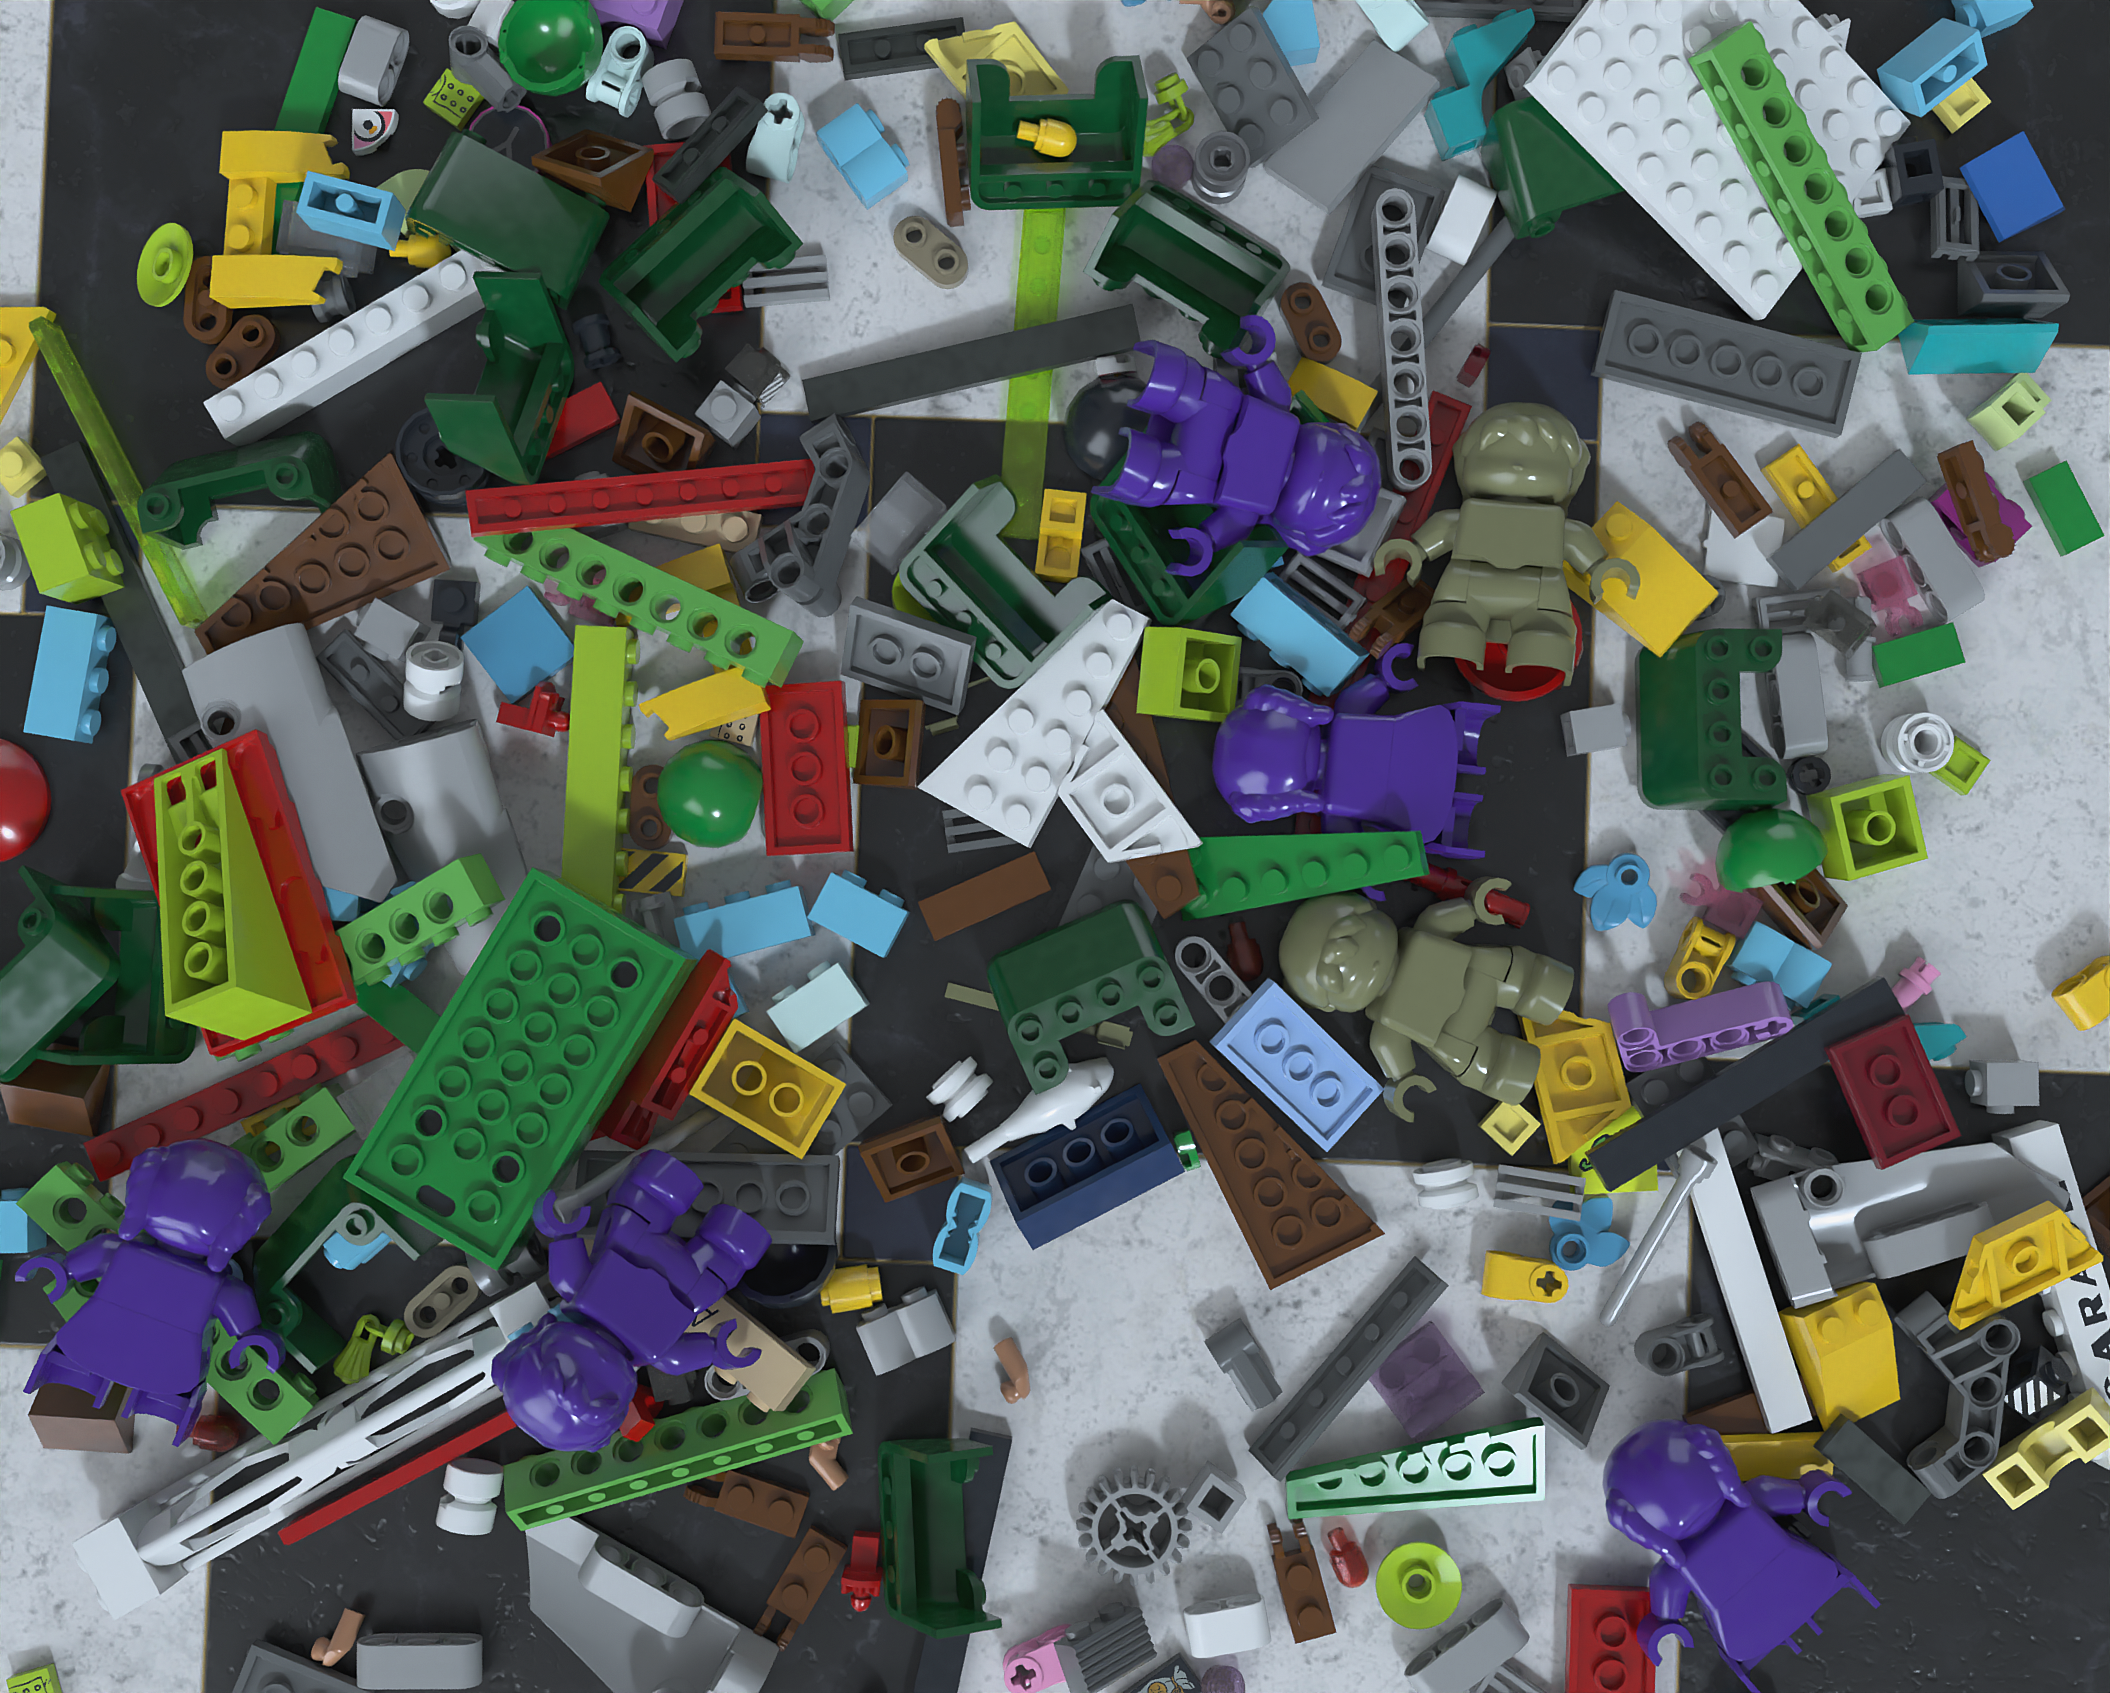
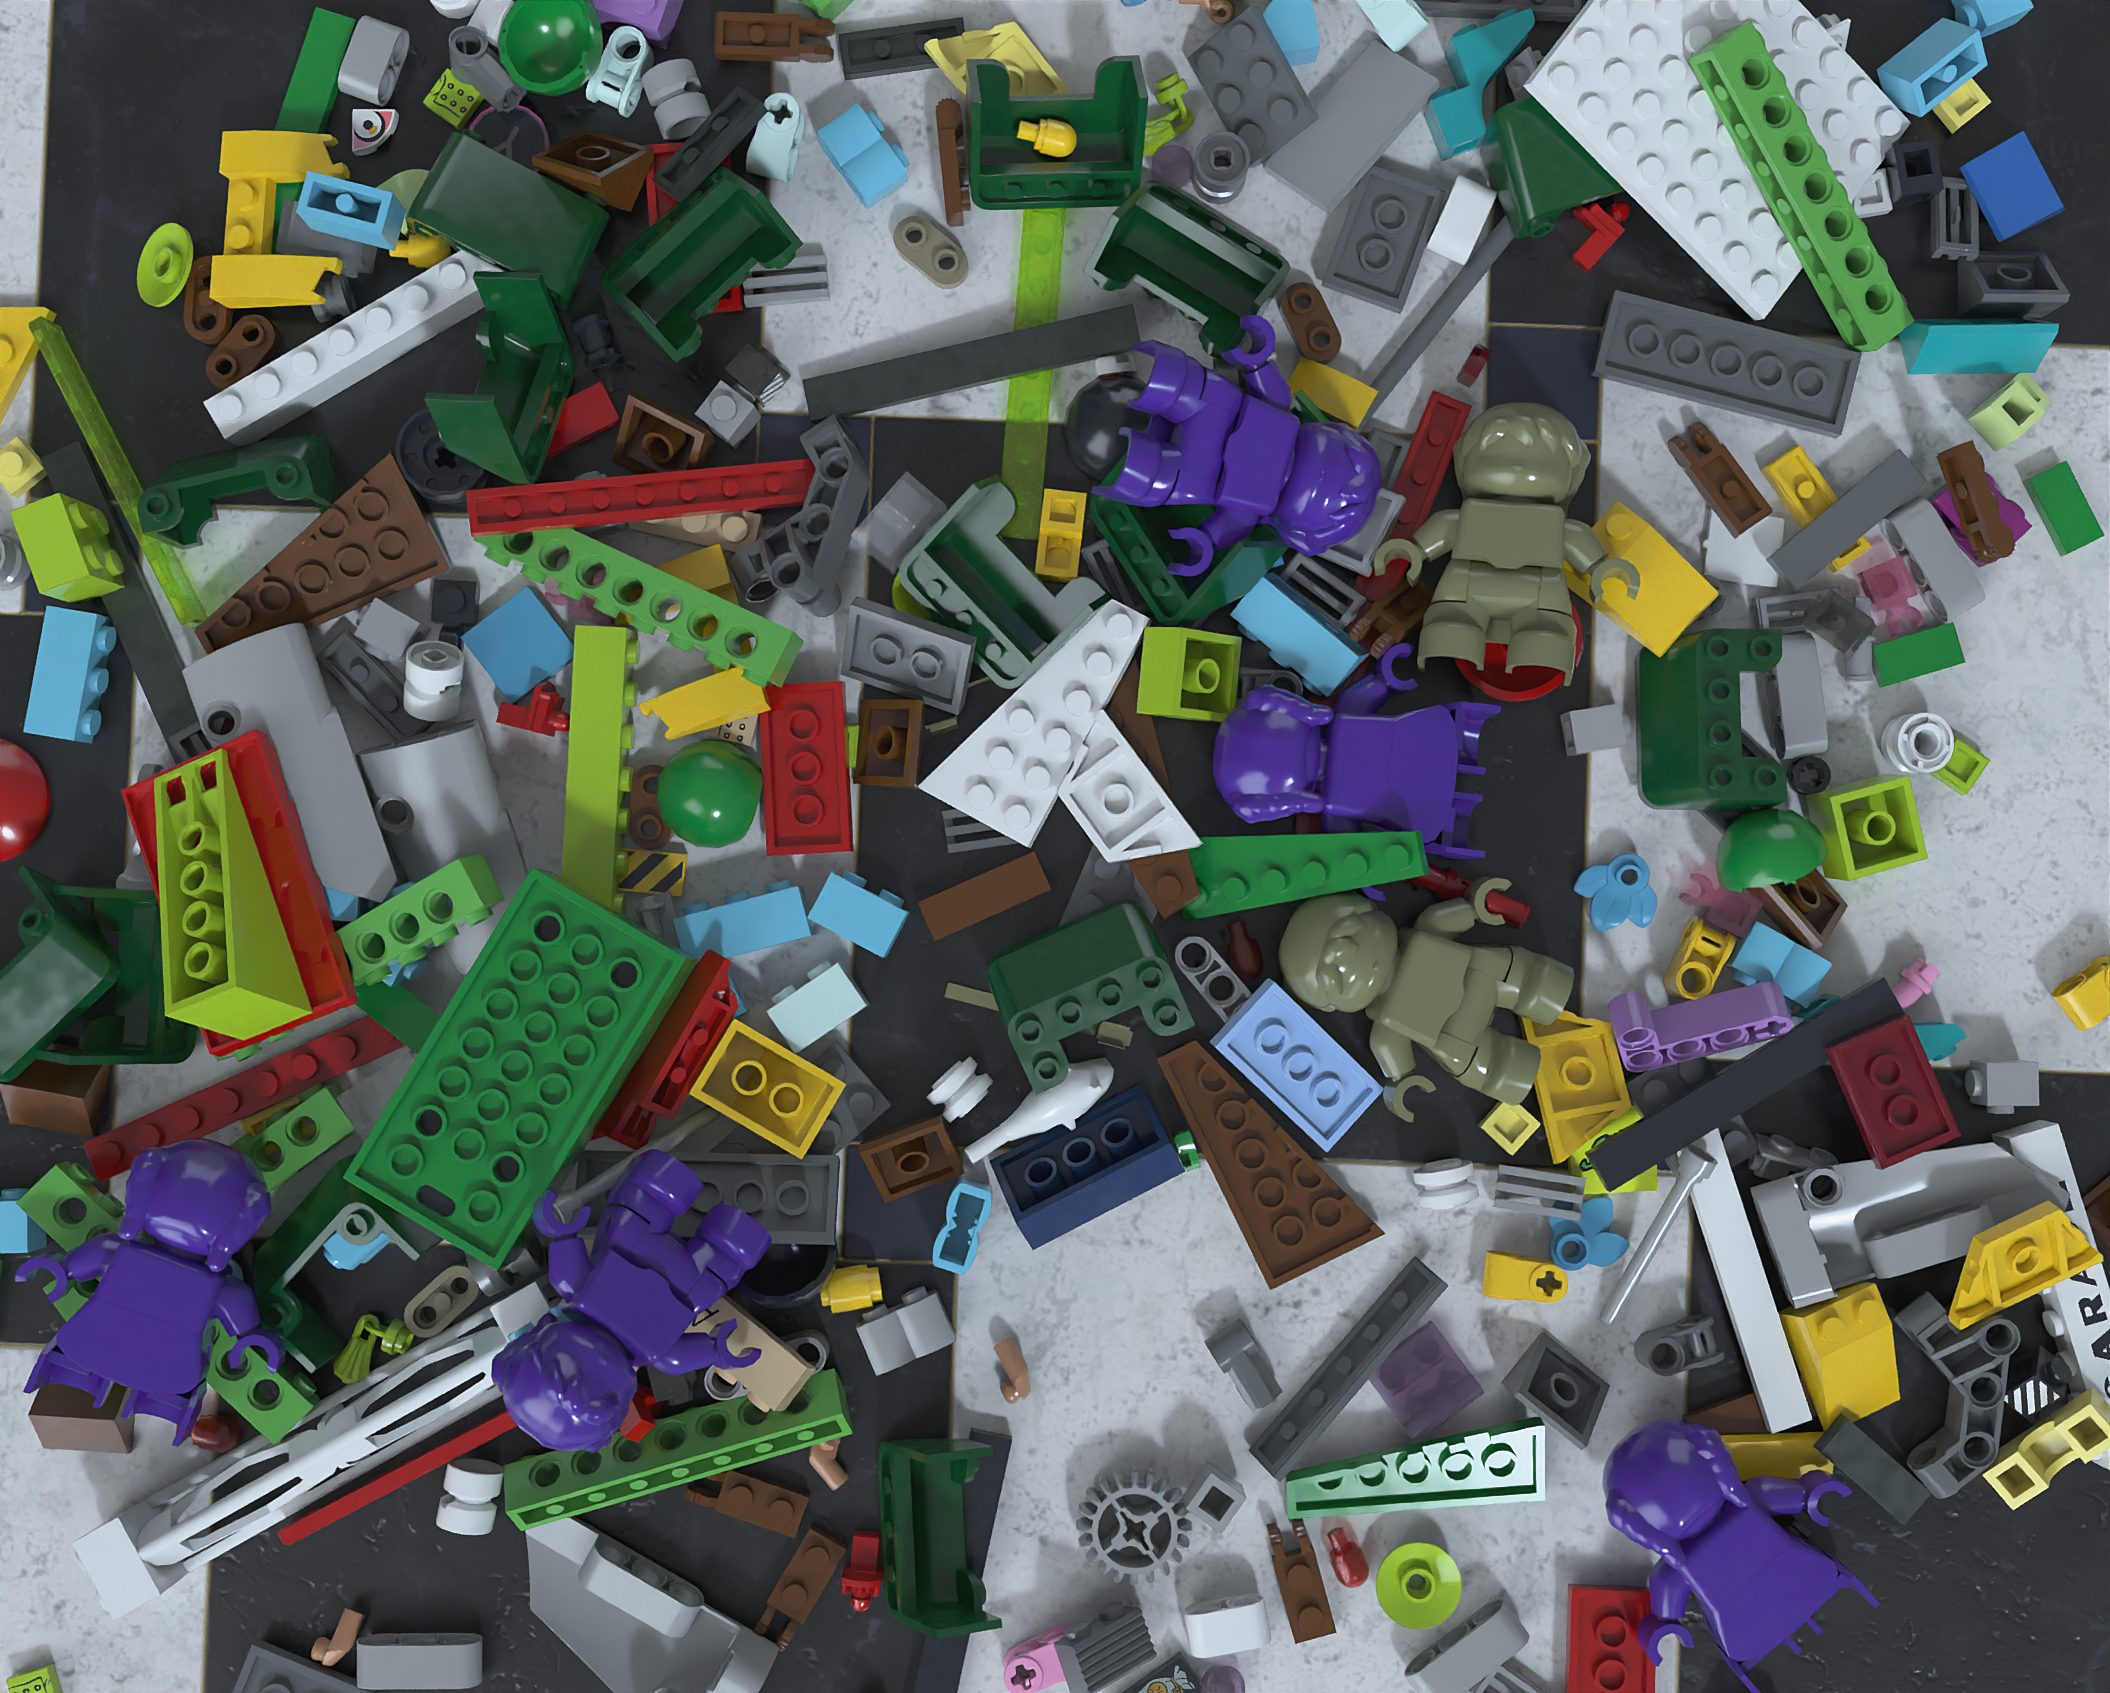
(1404, 320): light grey beam -> none
(1605, 231): none -> red piece

